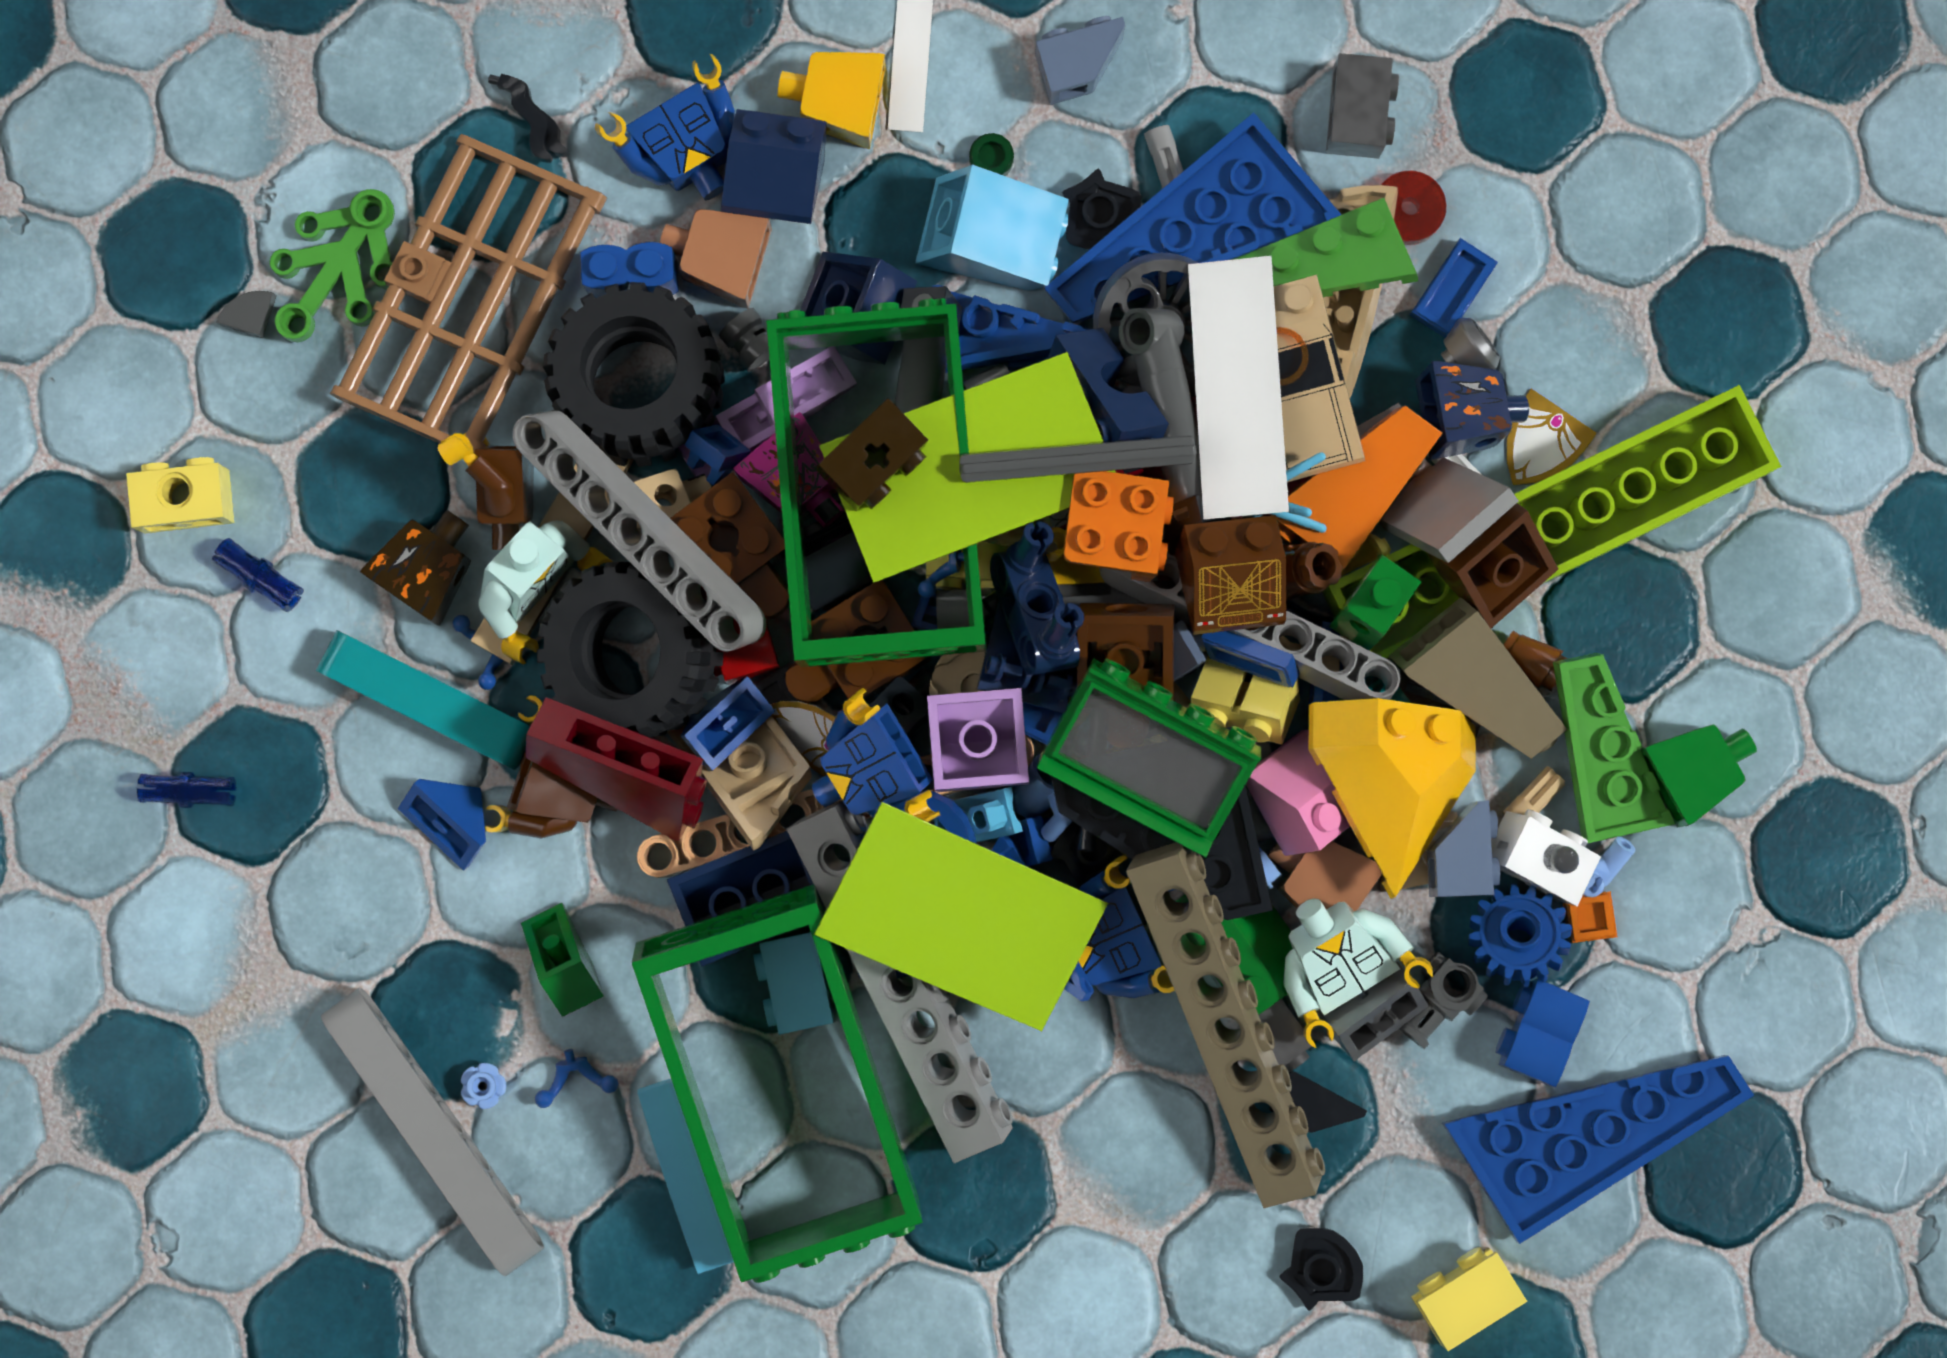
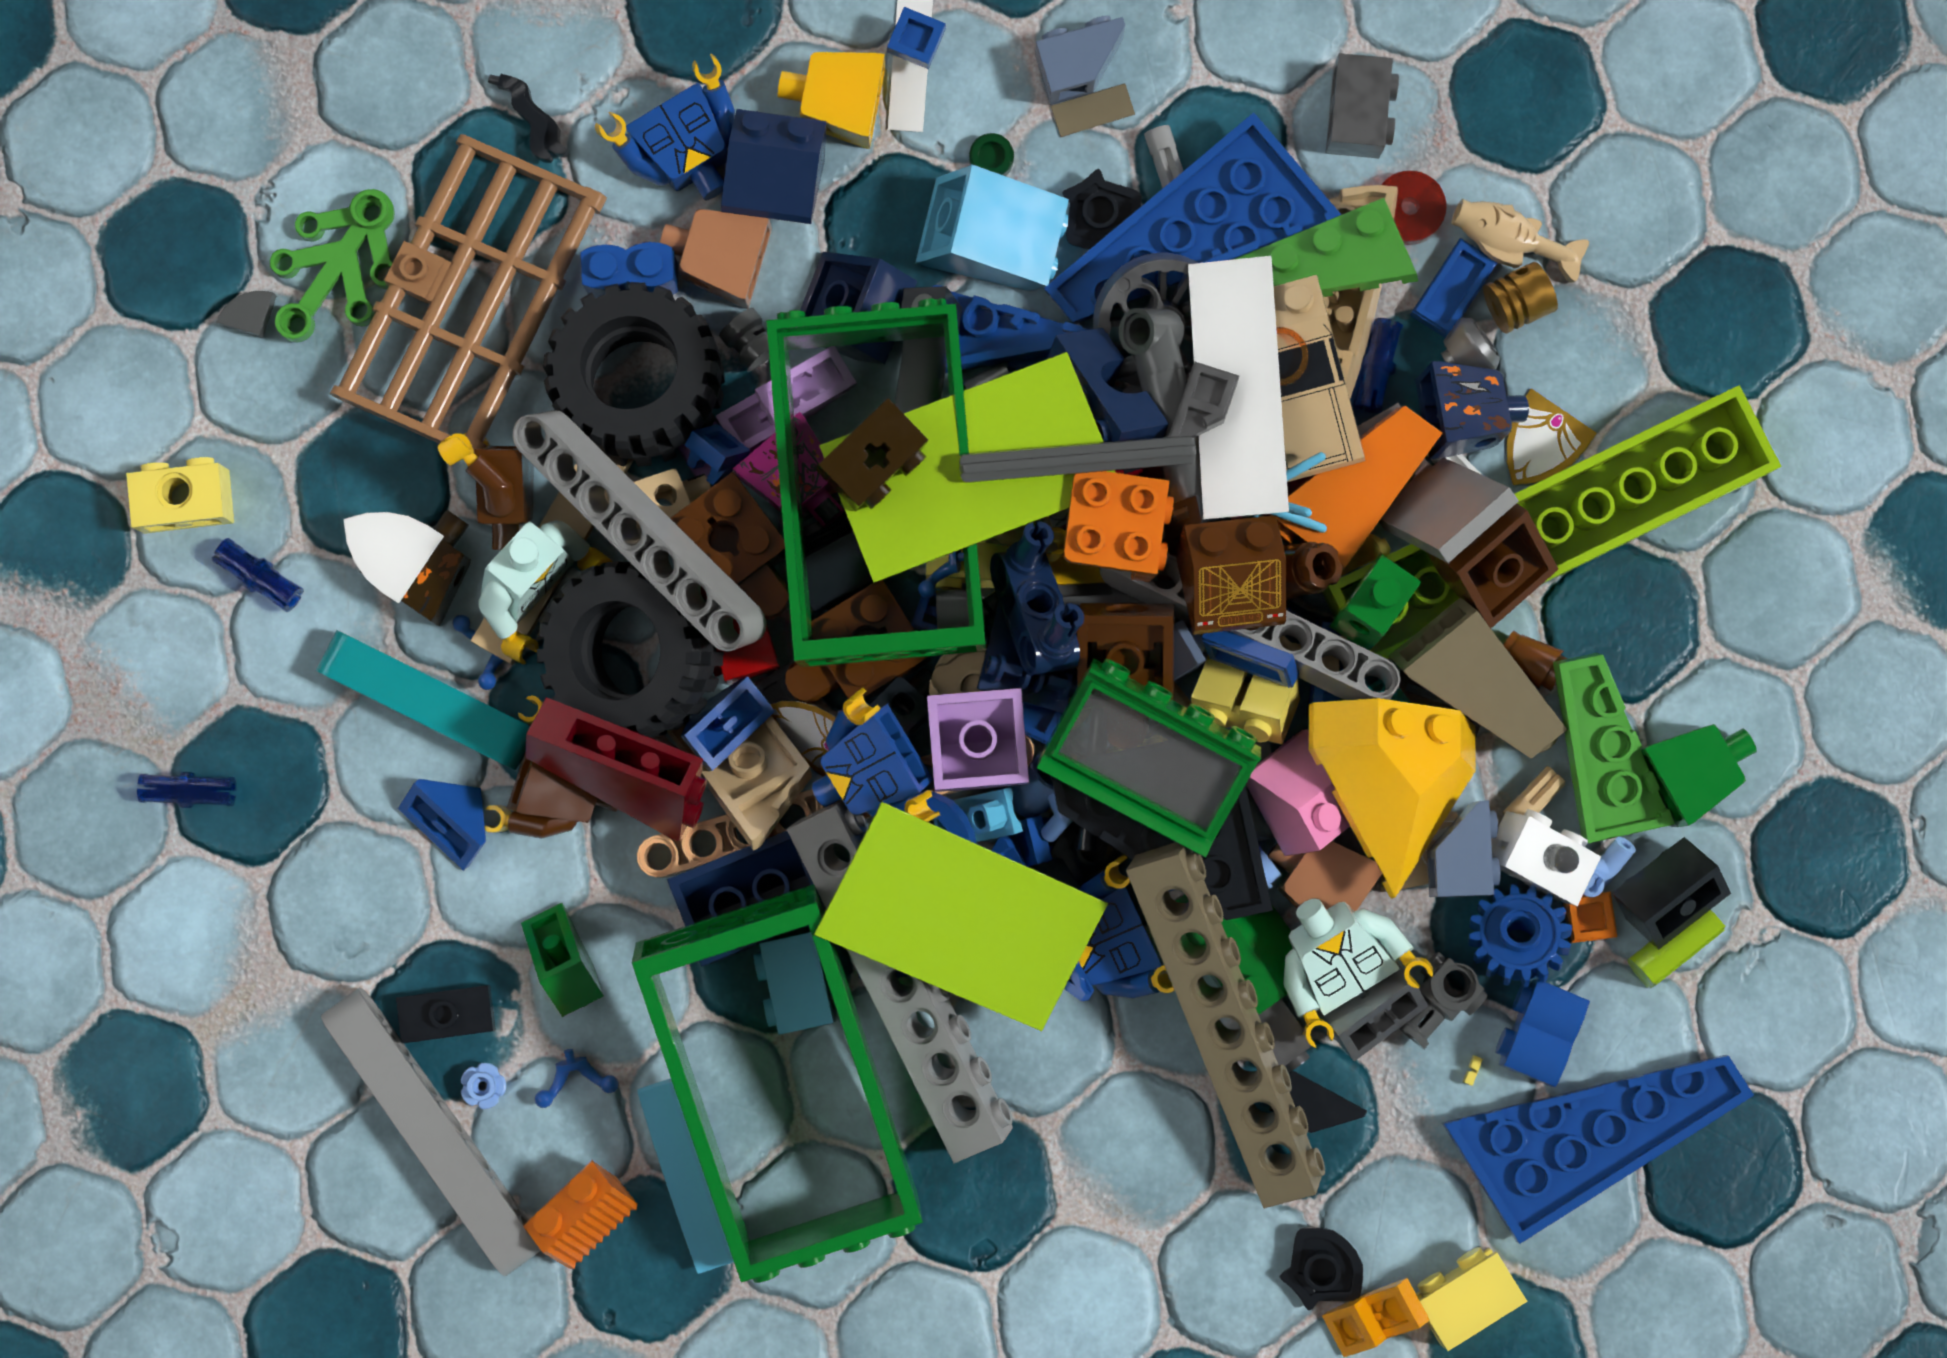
(390, 549): none -> white sticker
(445, 1014): none -> black plate
(580, 1215): none -> orange brick
(916, 37): none -> blue tile
(1092, 110): none -> dark tan sticker
(1204, 401): none -> flat silver tile
(1375, 1317): none -> light orange slope
(1378, 365): none -> clear blue pin
(1474, 1064): none -> light yellow piece
(1507, 235): none -> tan animal
(1520, 297): none -> pearl gold piece
(1655, 965): none -> lime brick
(1671, 892): none -> black brick

